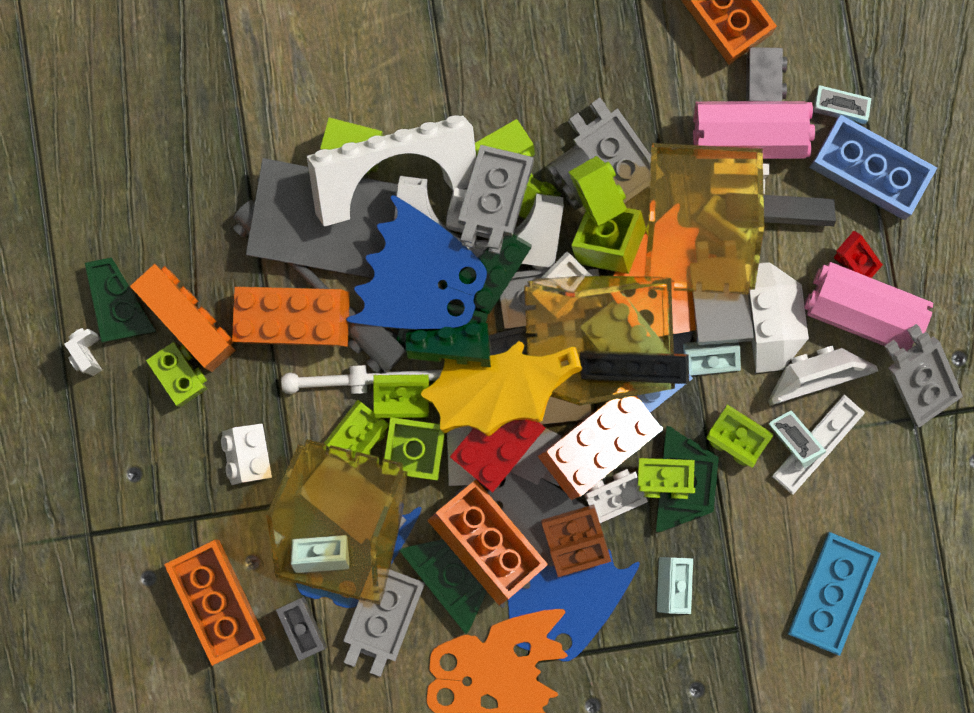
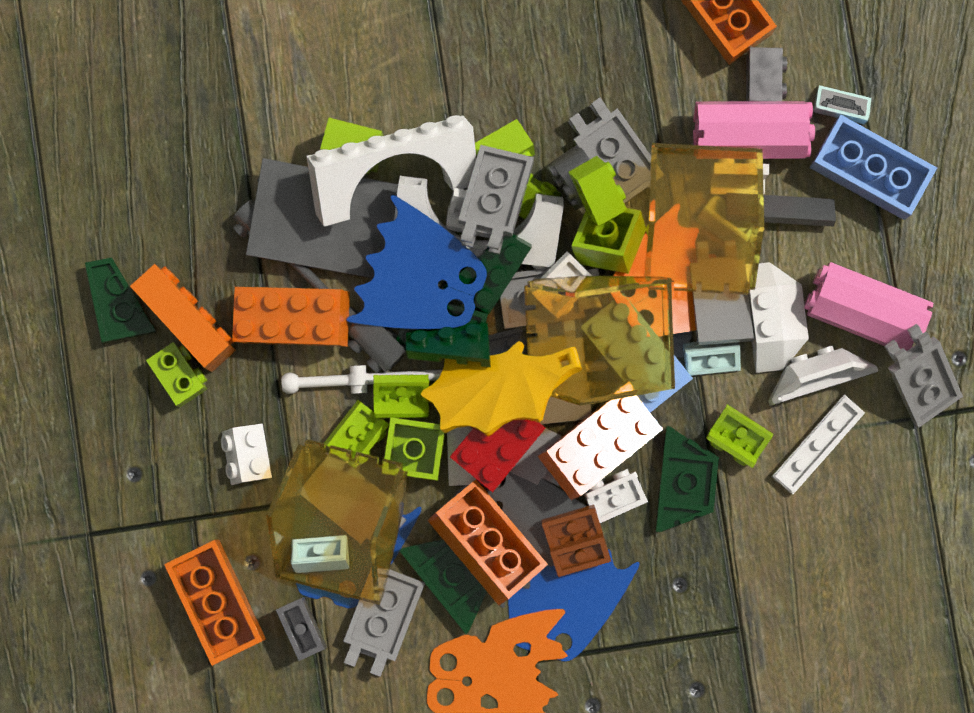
(81, 357): white bracket -> none
(635, 367): black tile -> none
(665, 476): lime bracket -> none
(675, 585): light aqua slope -> none
(797, 438): slope -> none
(834, 593): dark azure tile -> none
(858, 256): red slope -> none

